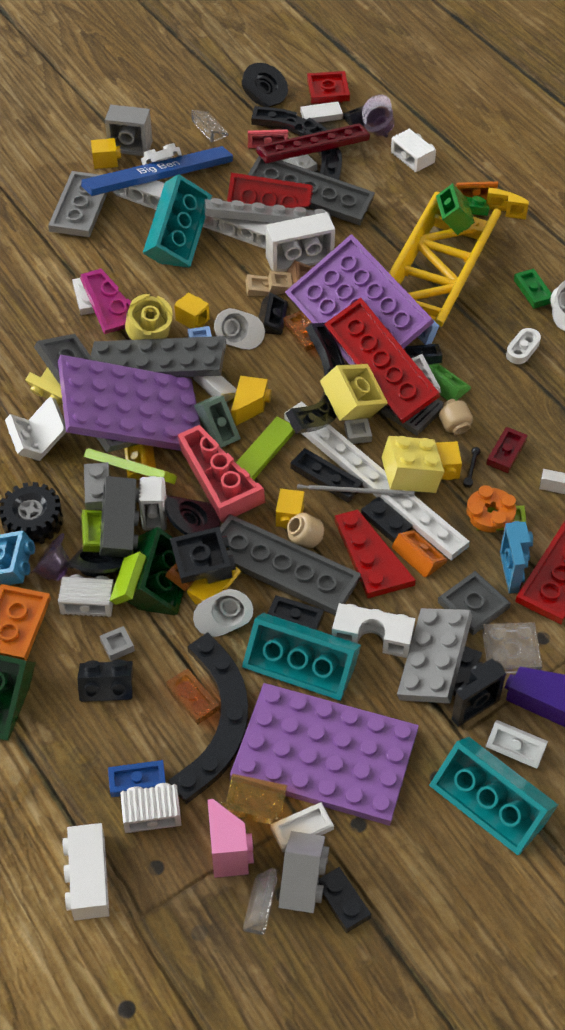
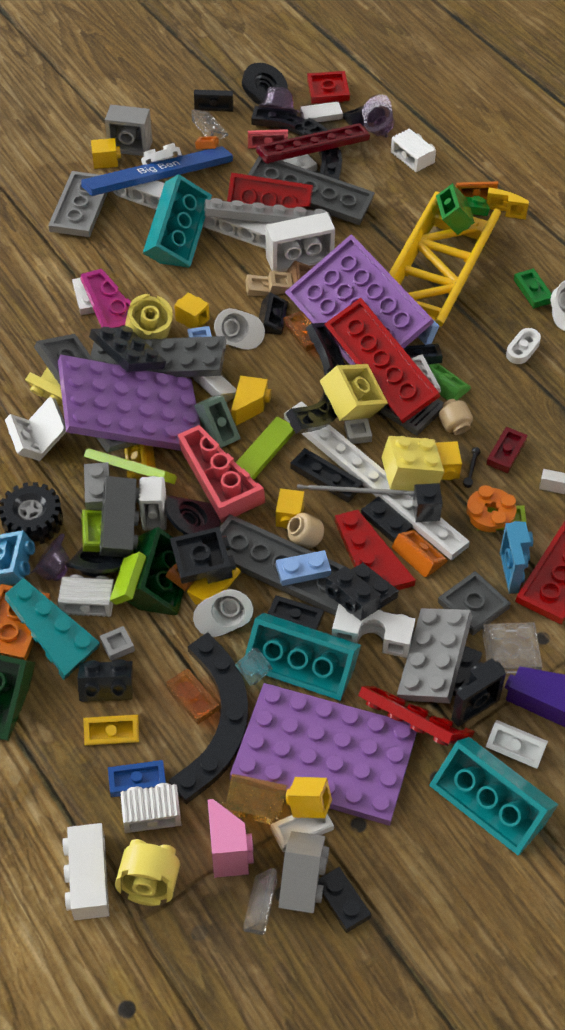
(57, 633): none -> teal wing
(111, 729): none -> yellow slope
(127, 349): none -> black plate
(148, 872): none -> light yellow brick
(207, 142): none -> orange tile
(213, 100): none -> black plate
(253, 666): none -> clear light blue plate
(279, 98): none -> clear purple piece
(303, 568): none -> light blue plate
(309, 797): none -> yellow brick
(360, 590): none -> black plate
(415, 715): none -> red wing
(427, 502): none -> black brick

